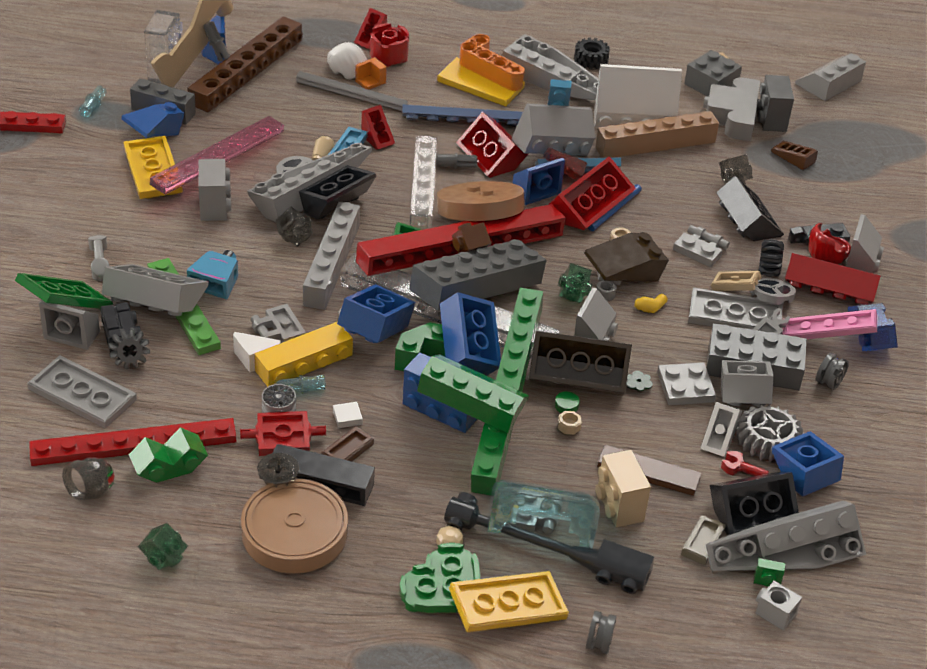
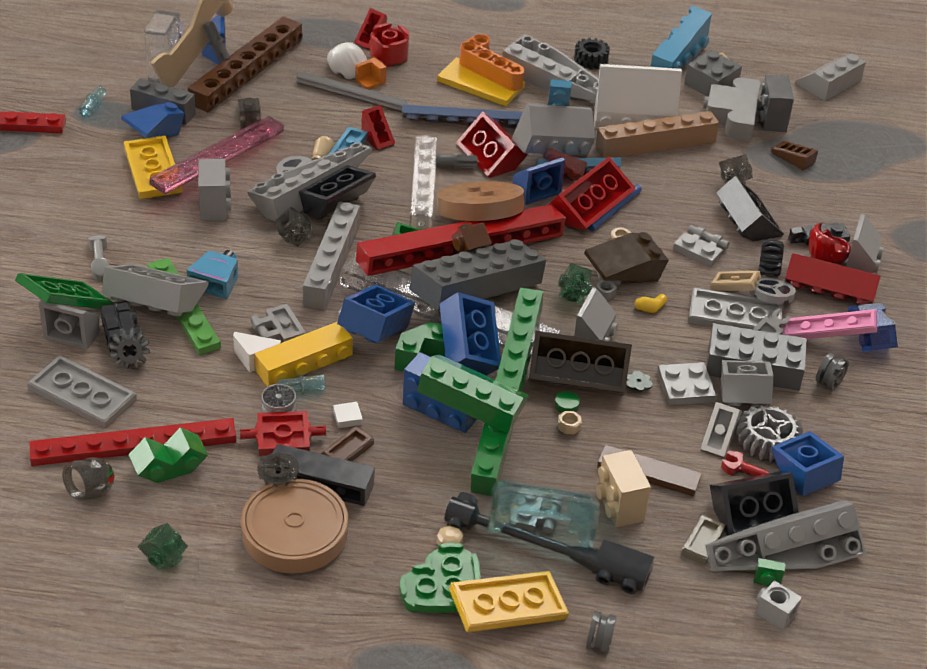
(248, 111): none -> clear smoke slope
(685, 41): none -> dark azure wedge

